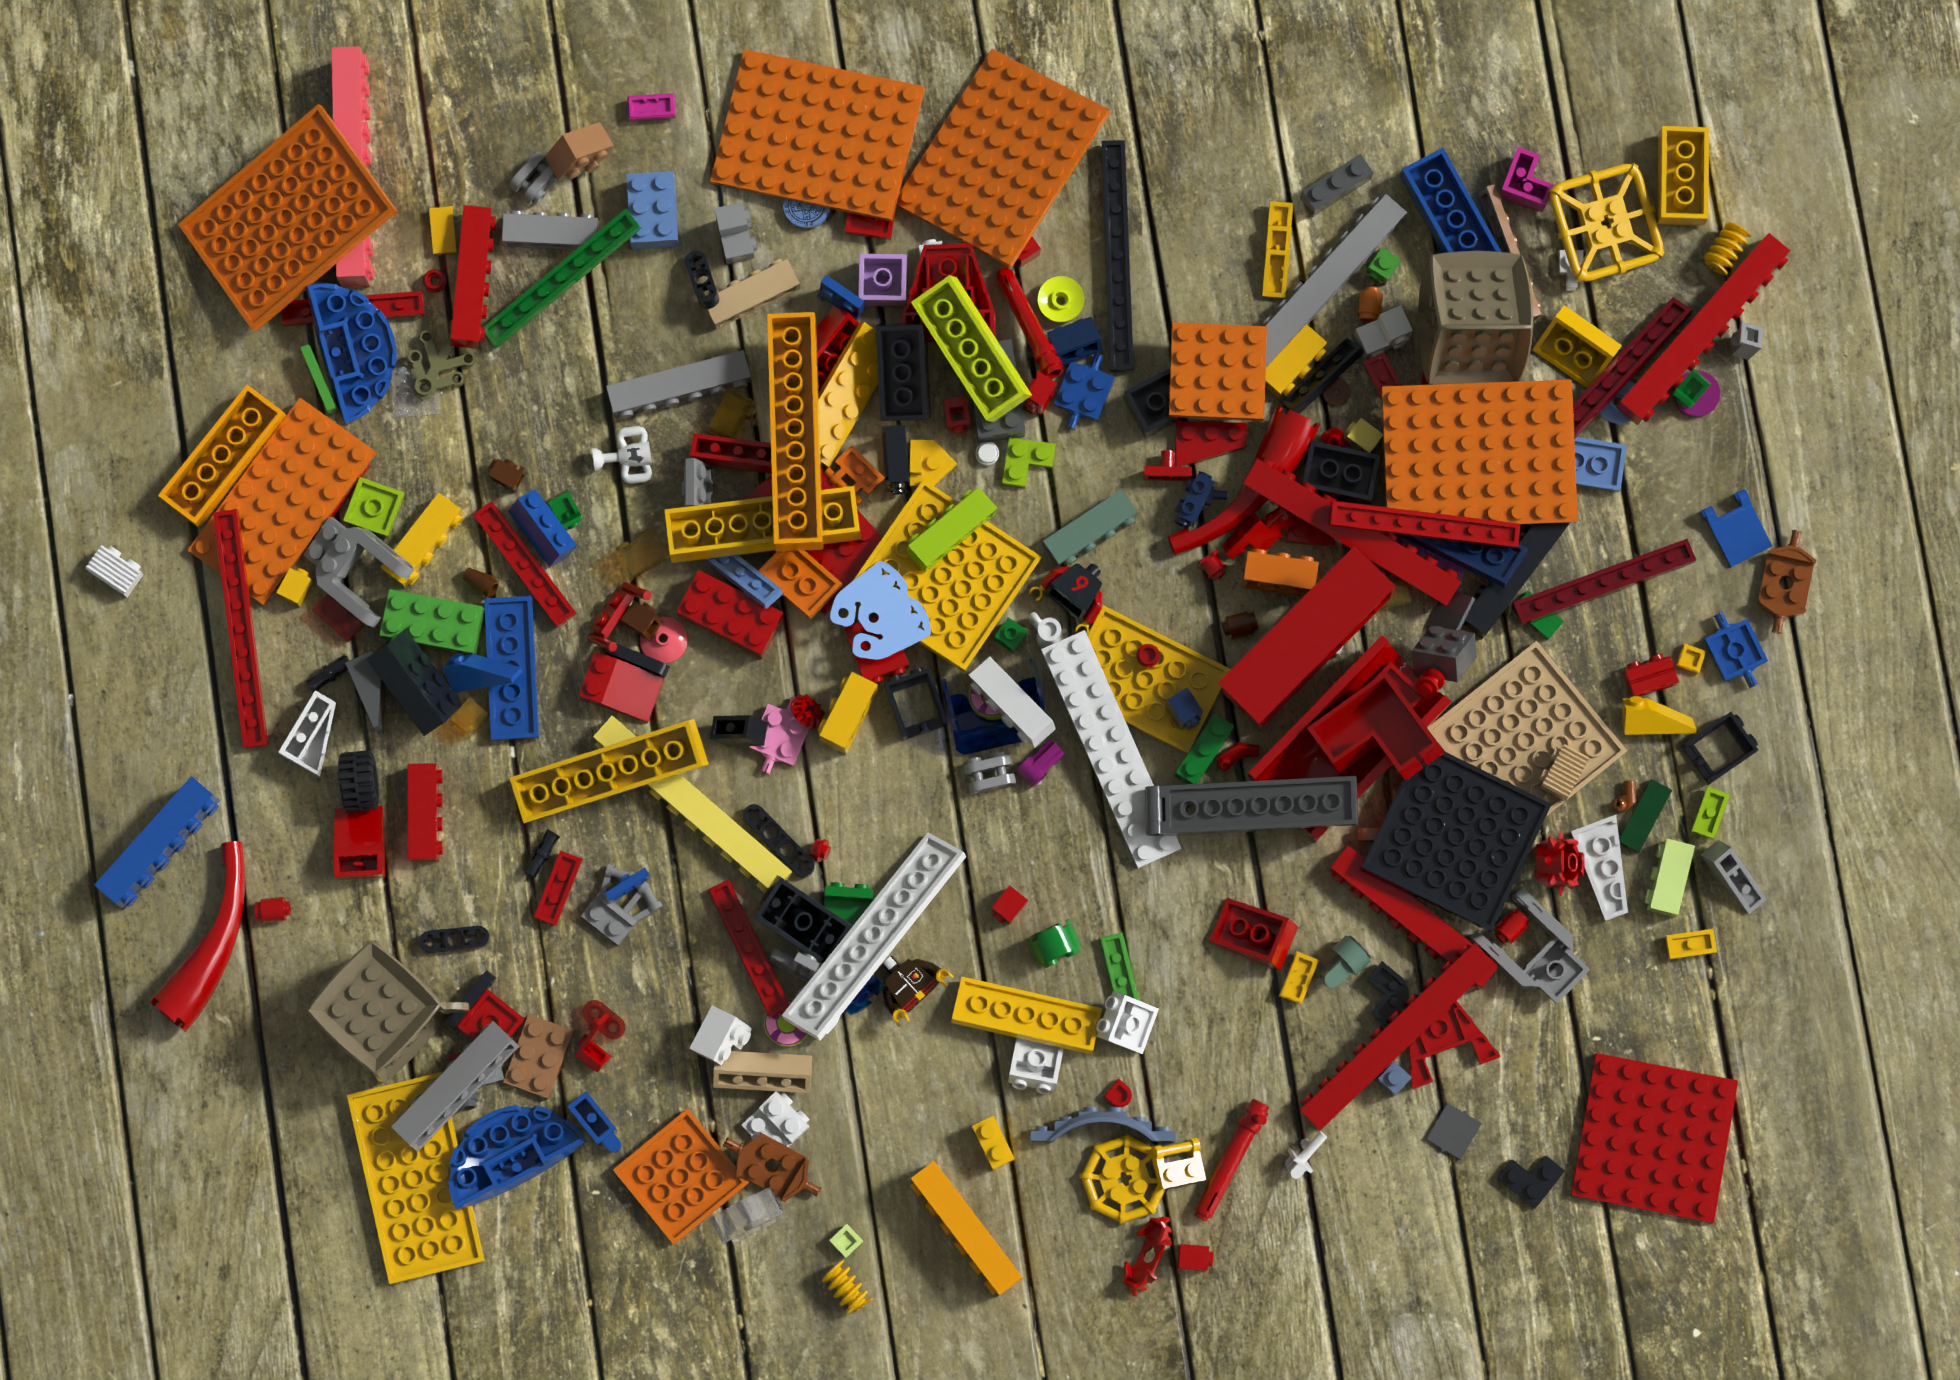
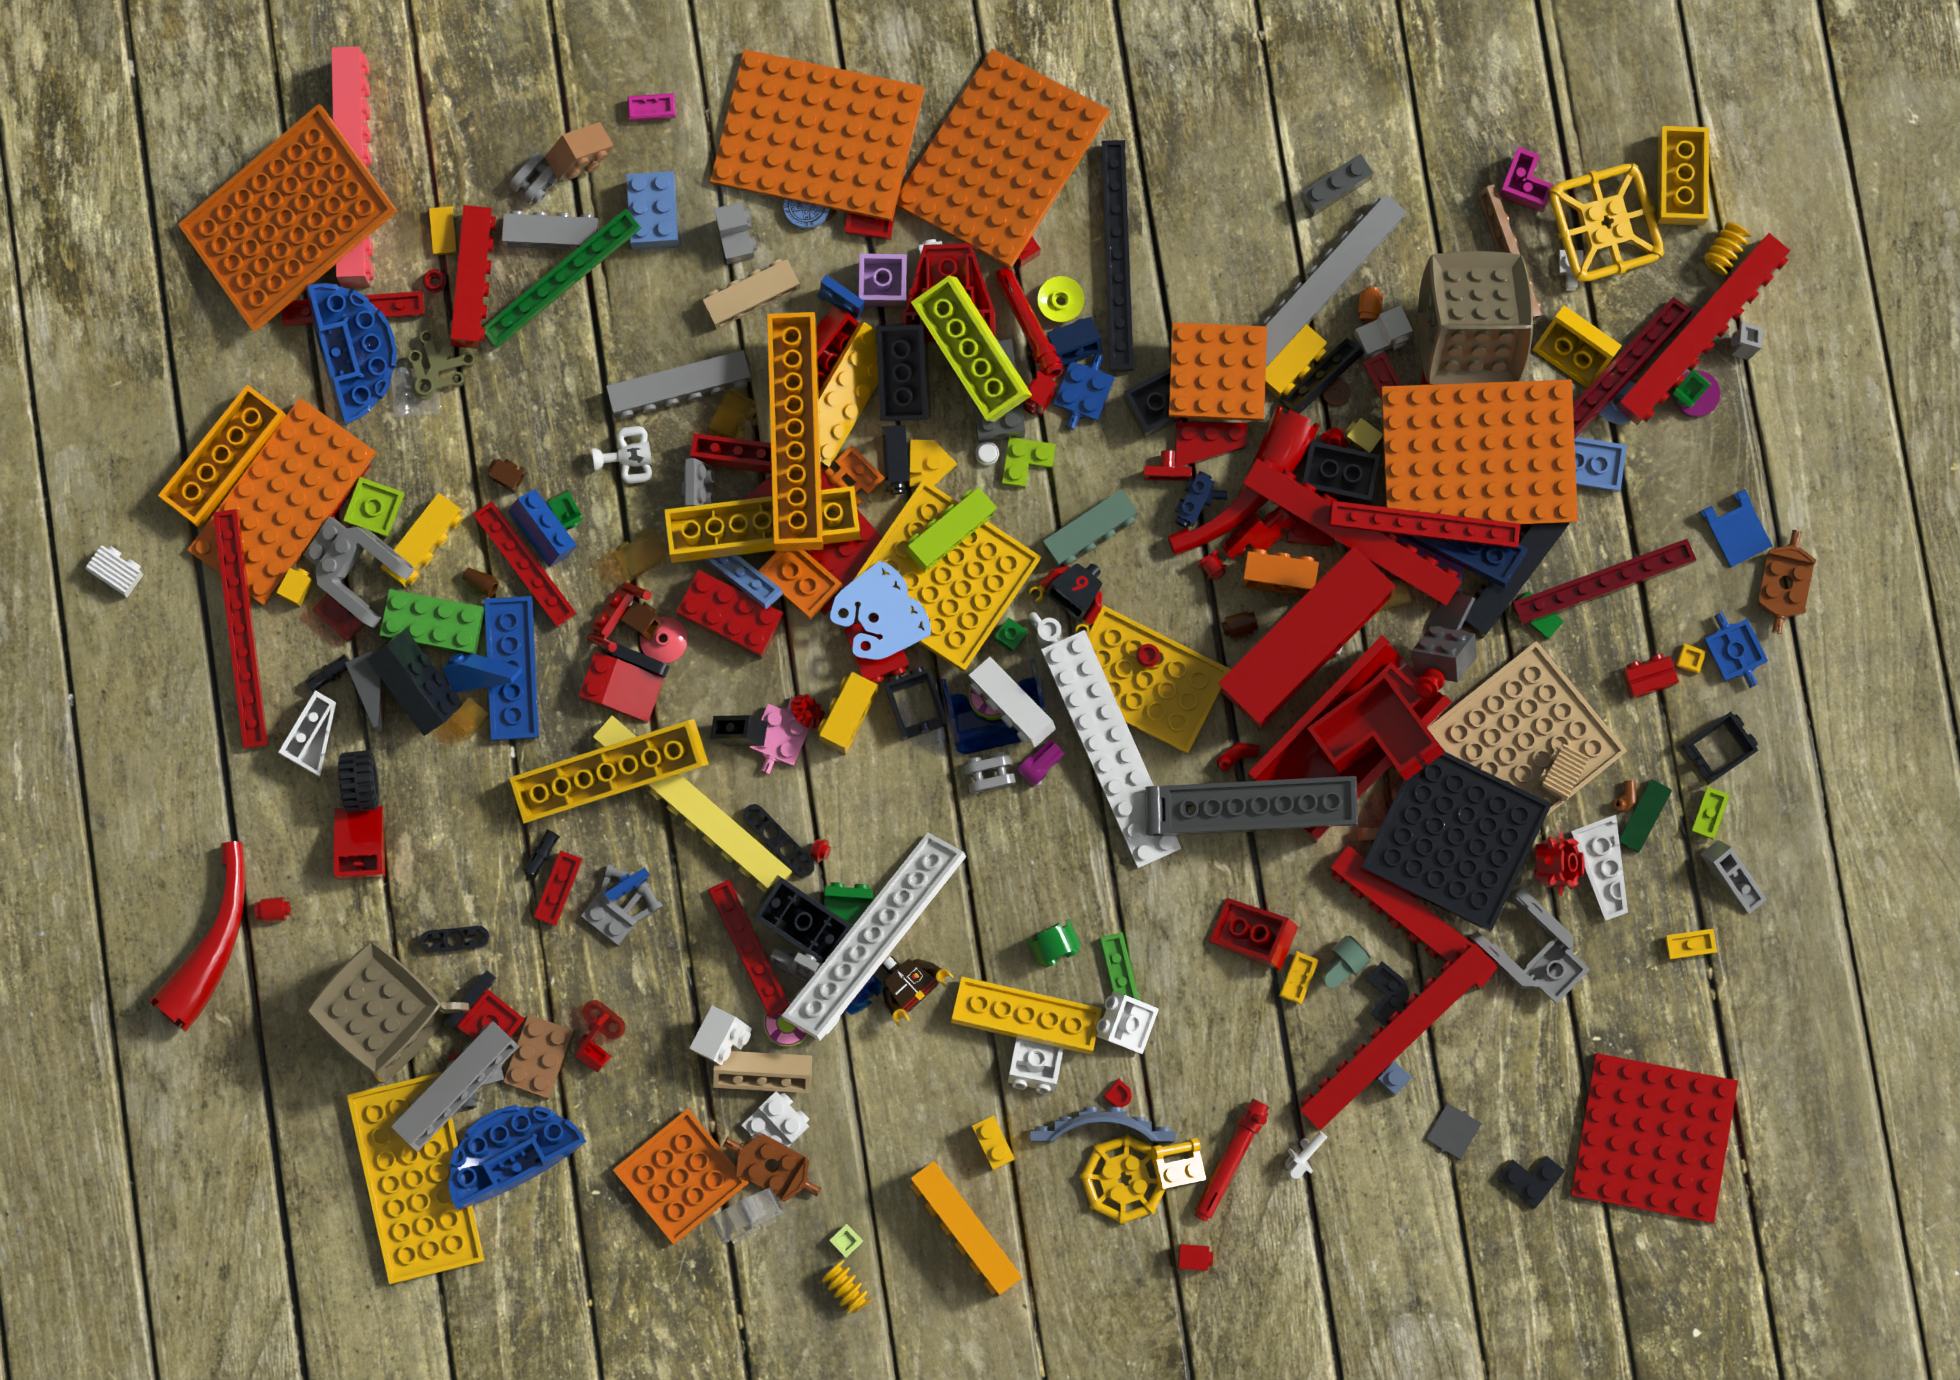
(157, 843): blue brick -> none
(319, 379): bright green tile -> none
(423, 812): red brick -> none
(595, 1122): blue brick -> none
(709, 284): black beam -> none
(956, 406): red brick -> none
(1008, 905): red brick -> none
(1142, 1272): red piece -> none
(1184, 709): dark blue brick -> none
(1204, 750): green arch -> none
(1277, 249): yellow slope -> none
(1383, 266): bright green bracket -> none
(1446, 205): blue brick -> none
(1448, 1031): red wing -> none
(1511, 927): red brick -> none
(1649, 717): yellow slope -> none
(1669, 877): yellowish green brick -> none

